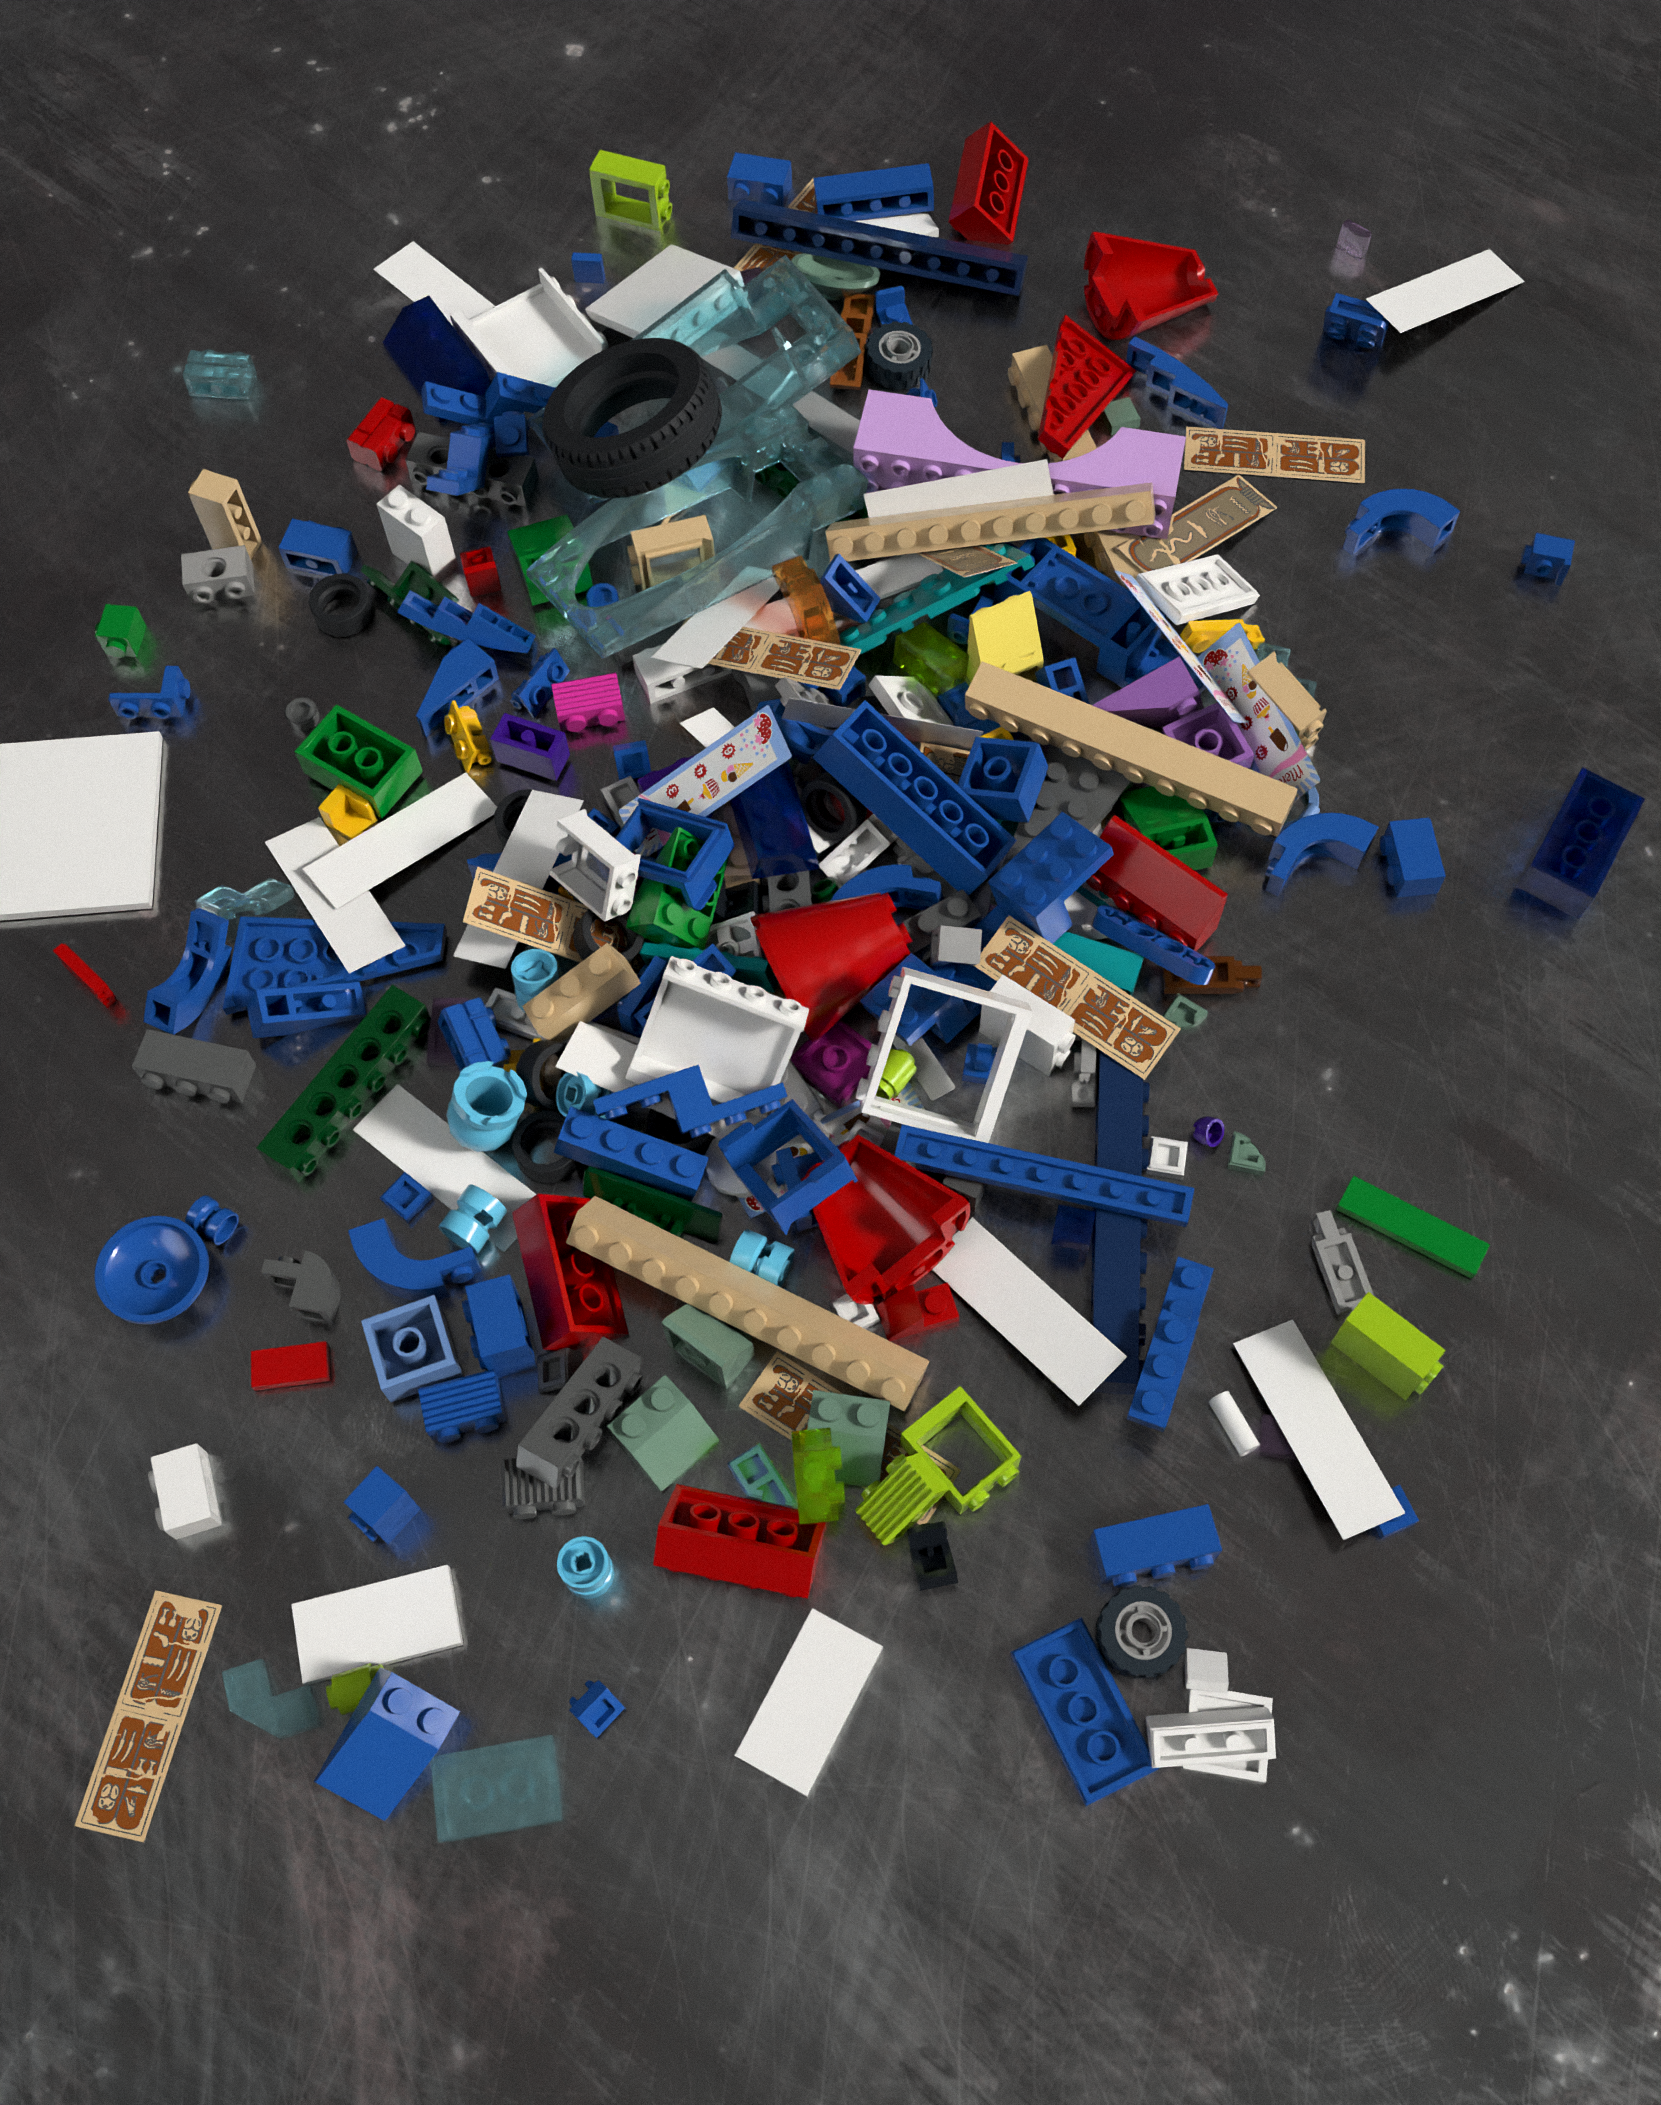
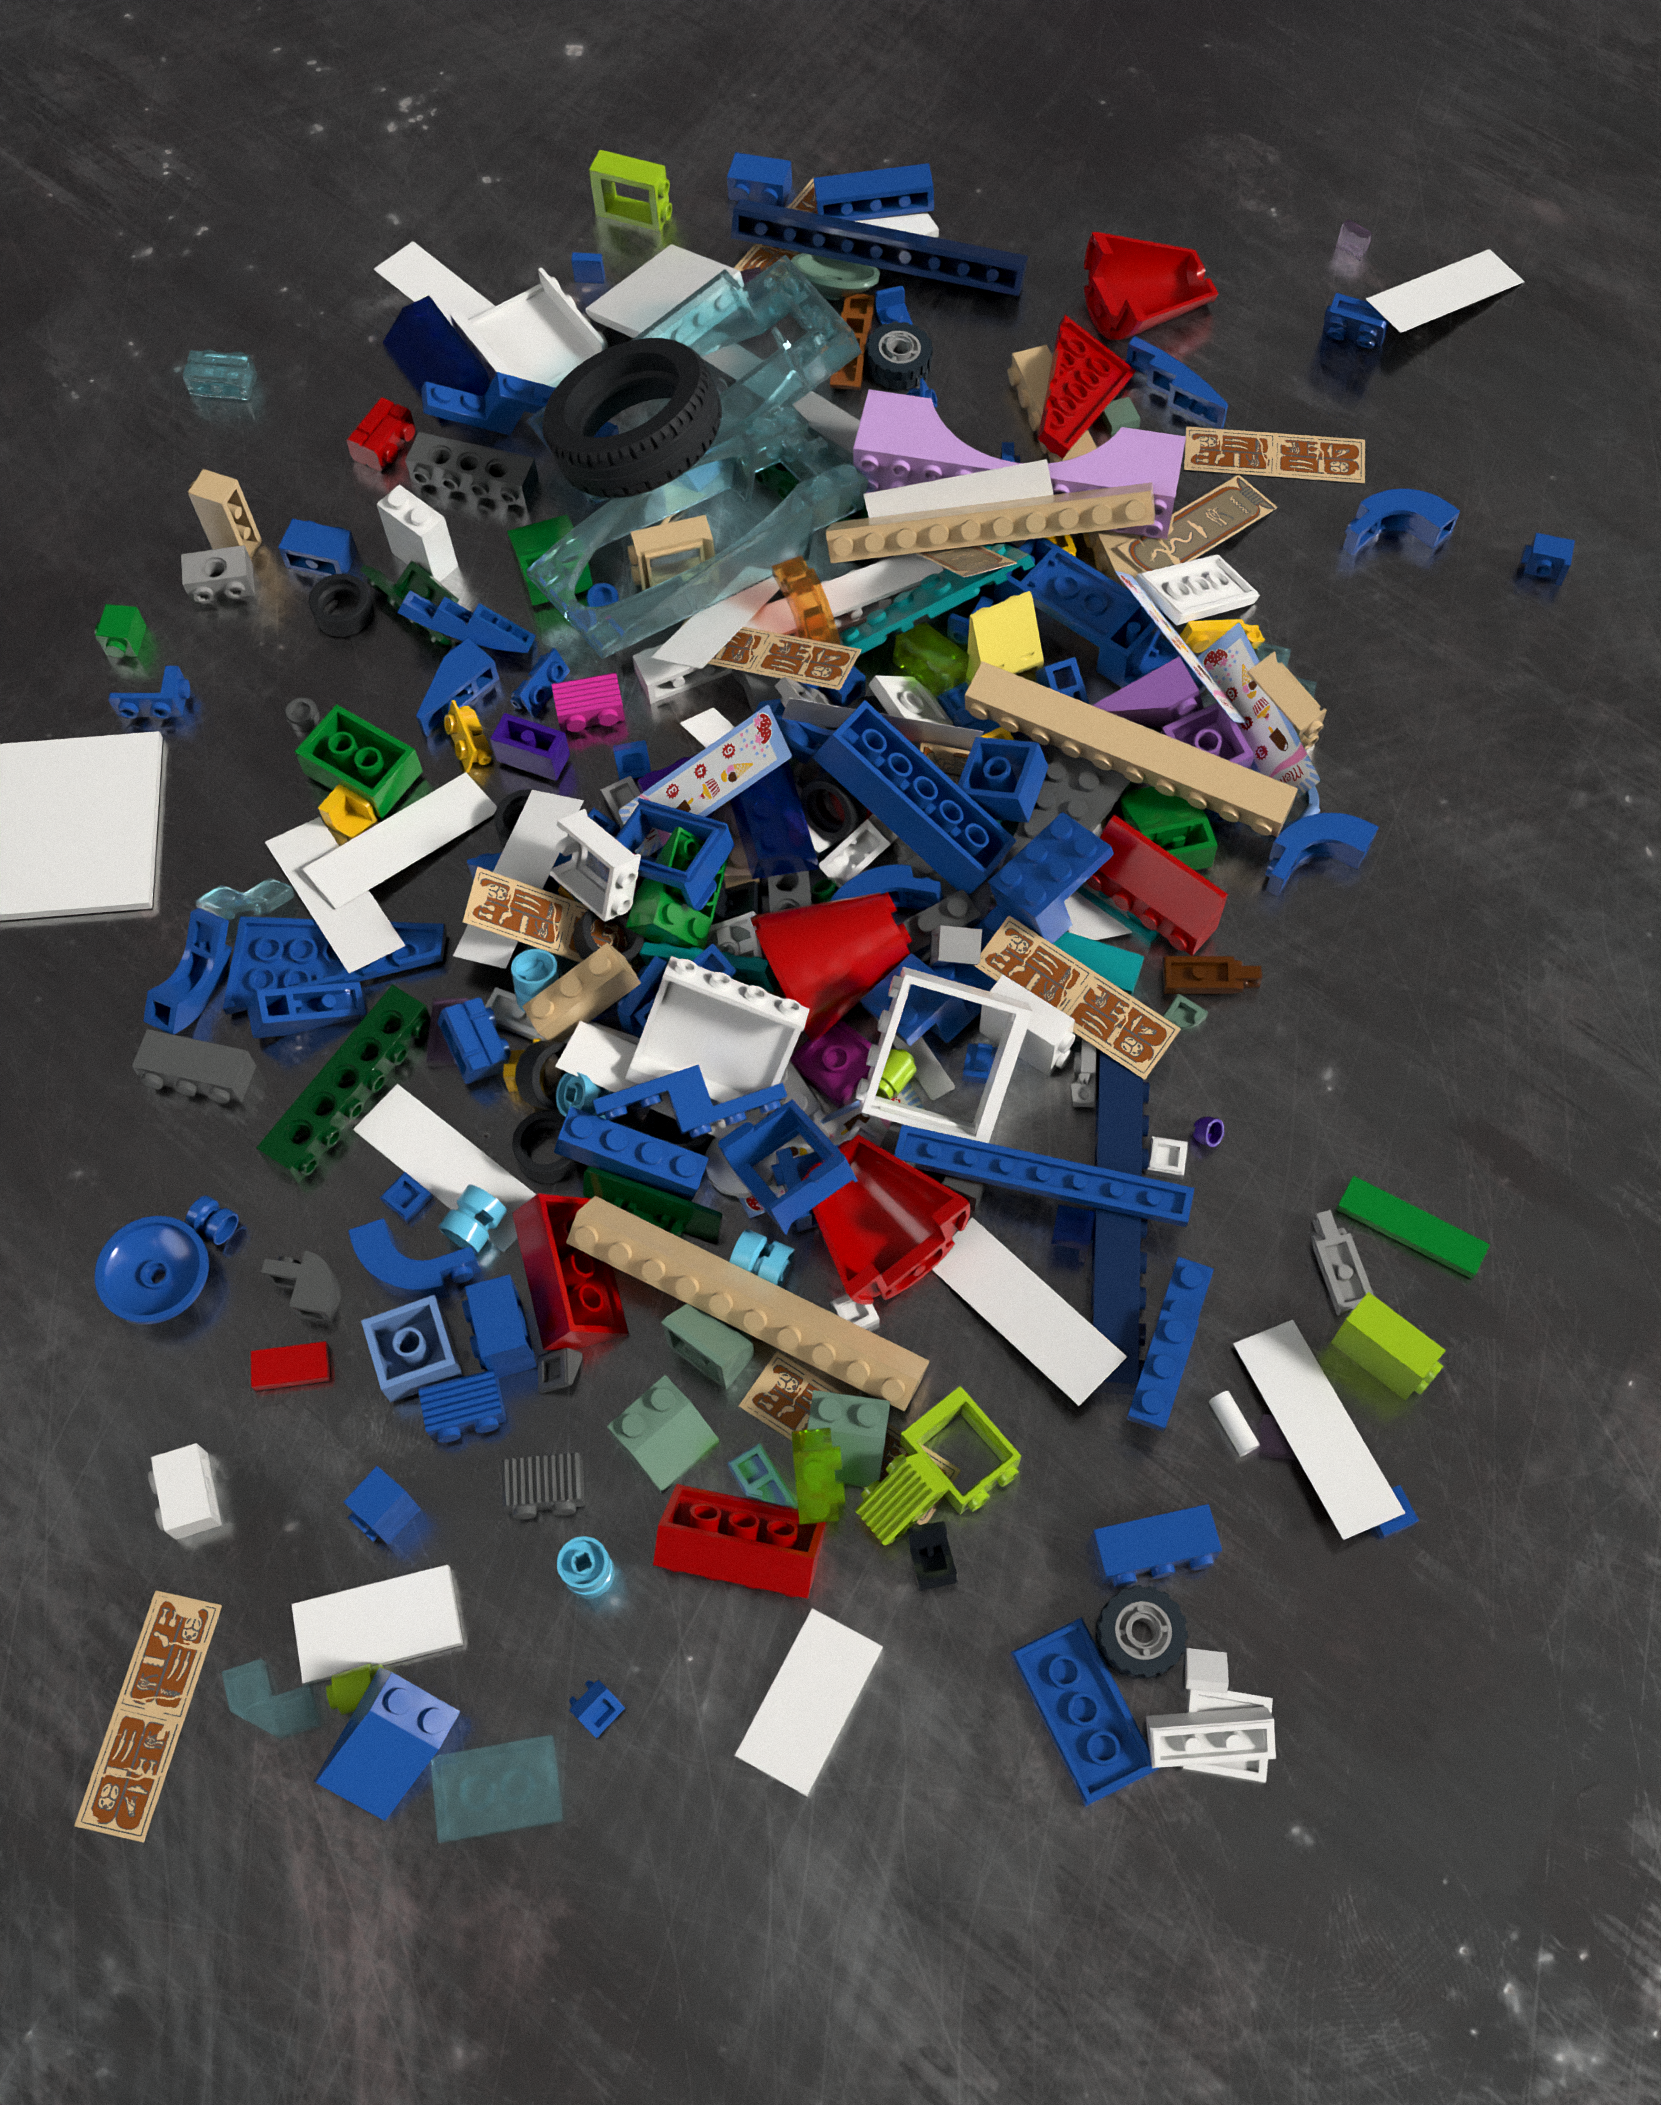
(85, 975): red tile -> none
(465, 460): blue bracket -> none
(480, 571): red slope -> none
(485, 1106): medium azure tile -> none
(511, 434): blue bracket -> none
(554, 1460): dark grey brick -> none
(847, 591): blue slope -> none
(917, 1311): red slope -> none
(988, 187): red slope -> none
(1153, 945): blue beam -> none
(1245, 1156): sand green tile -> none
(1412, 857): blue brick -> none
(1580, 843): clear blue brick -> none

